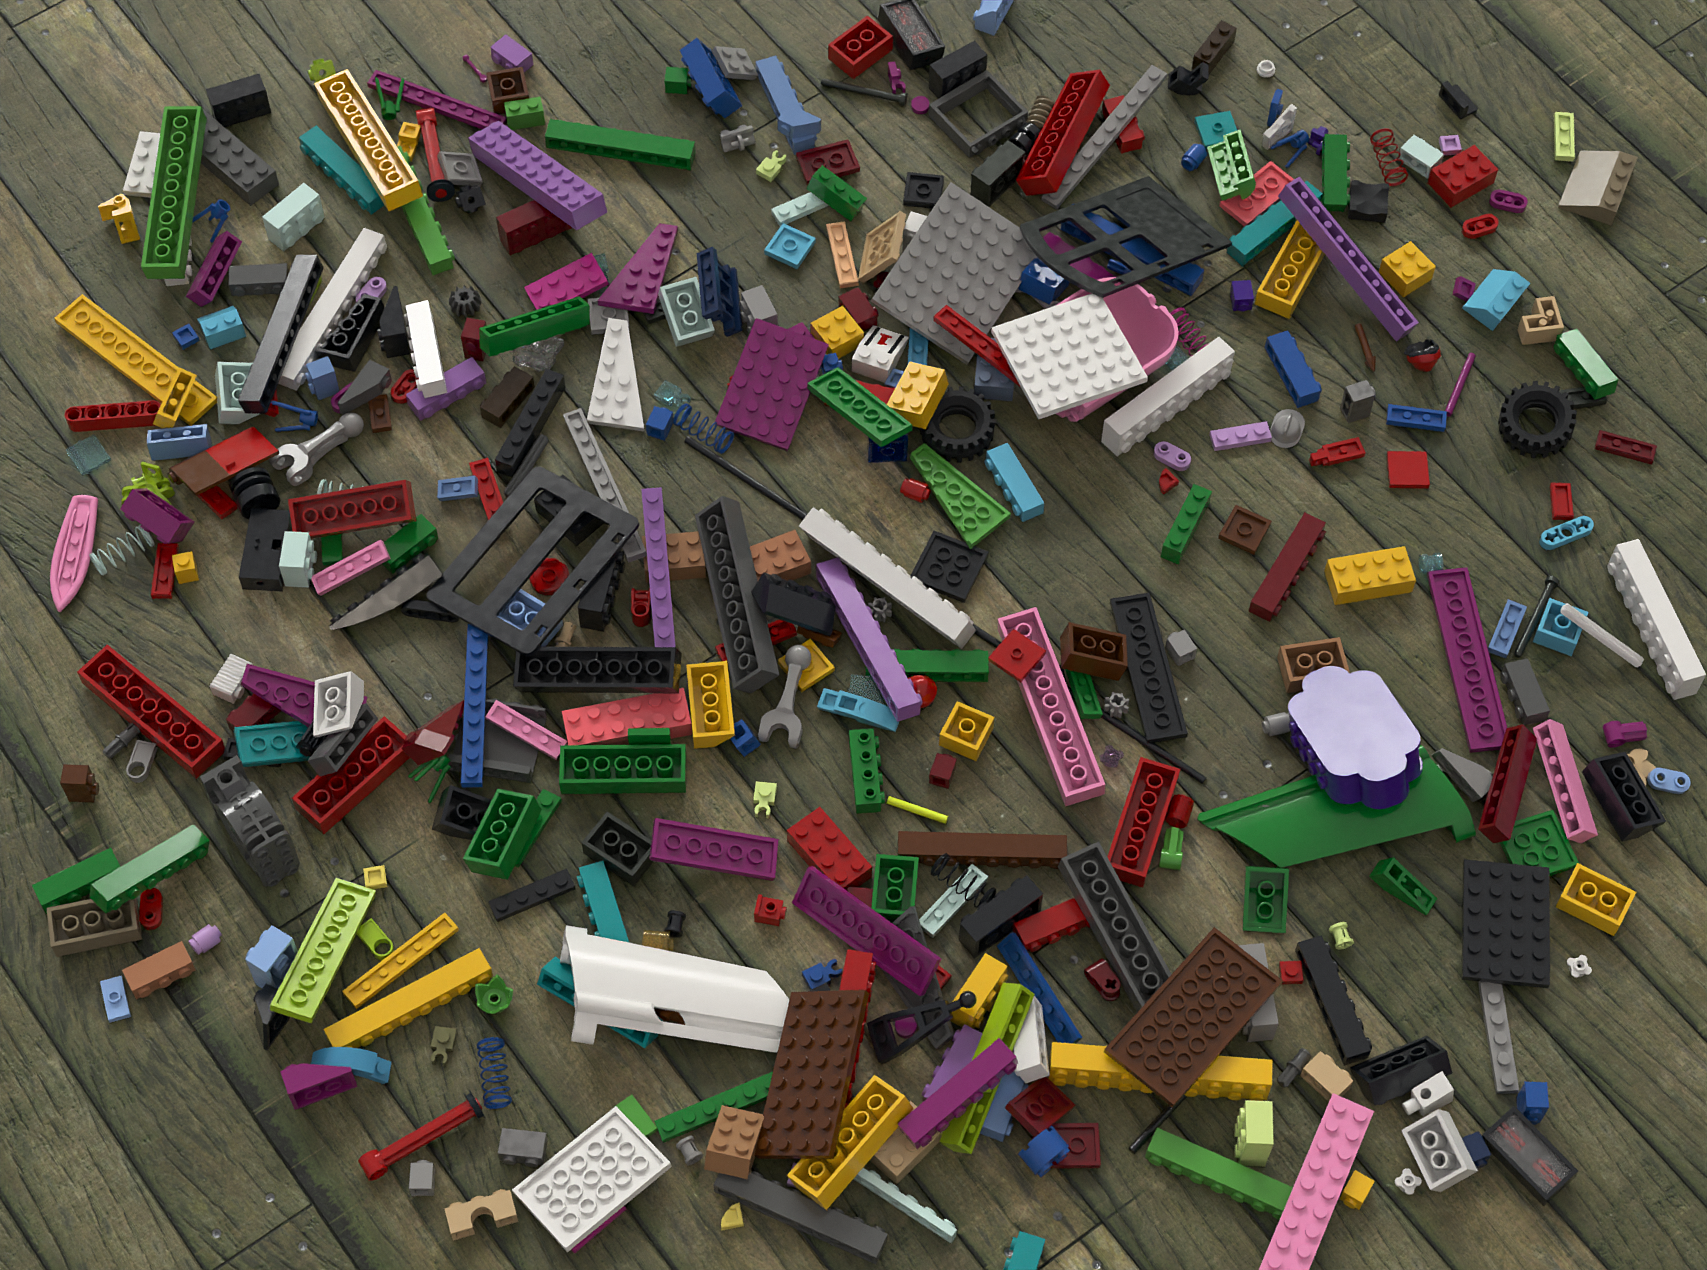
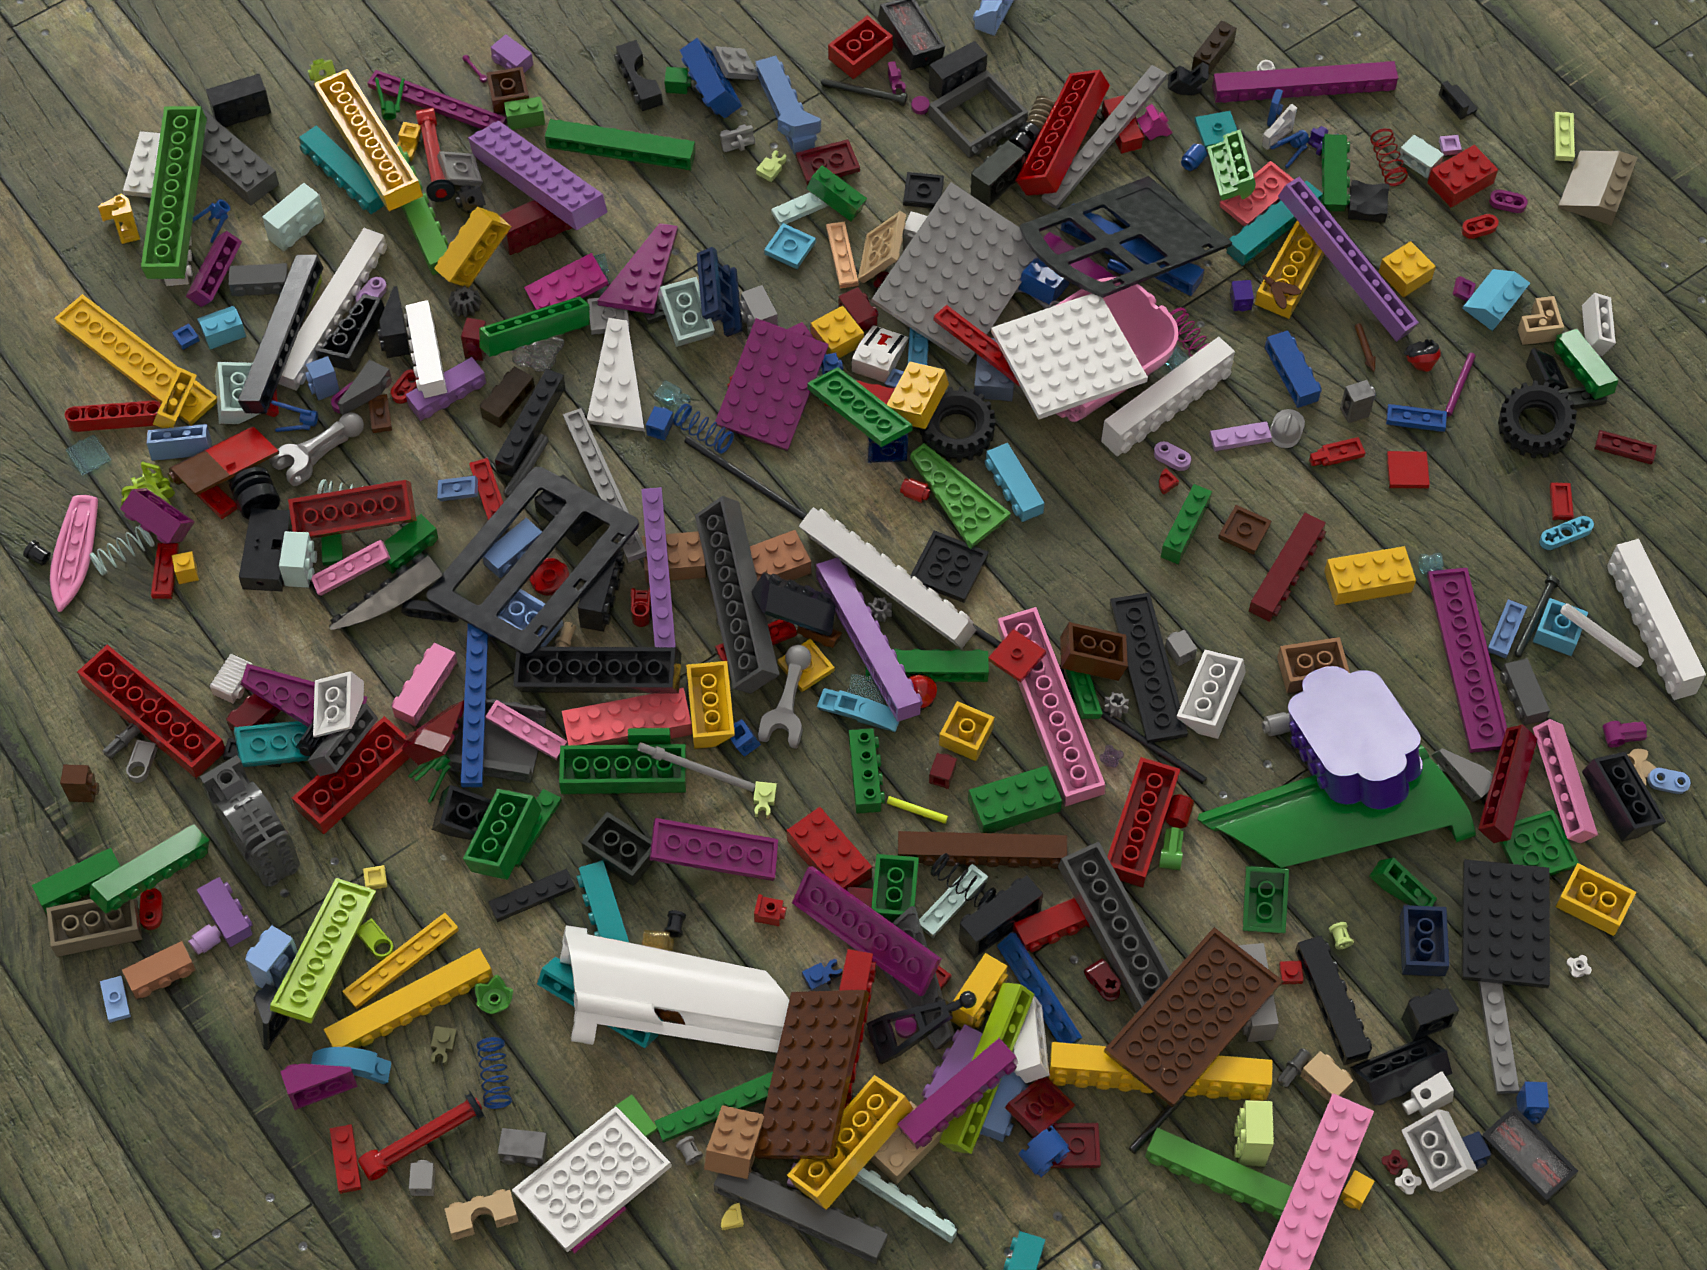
(37, 553): none -> black bush
(225, 911): none -> medium lavender brick
(345, 1158): none -> red plate
(424, 684): none -> bright pink brick
(472, 247): none -> yellow brick
(511, 547): none -> medium blue brick
(646, 91): none -> black arch
(659, 754): none -> light grey bar
(1014, 800): none -> green brick
(1154, 123): none -> dark pink brick
(1212, 693): none -> white slope
(1279, 289): none -> reddish brown piece
(1305, 81): none -> magenta brick
(1390, 1166): none -> dark red plate
(1424, 940): none -> dark blue brick
(1429, 1013): none -> black brick
(1545, 369): none -> black slope
(1599, 323): none -> white brick

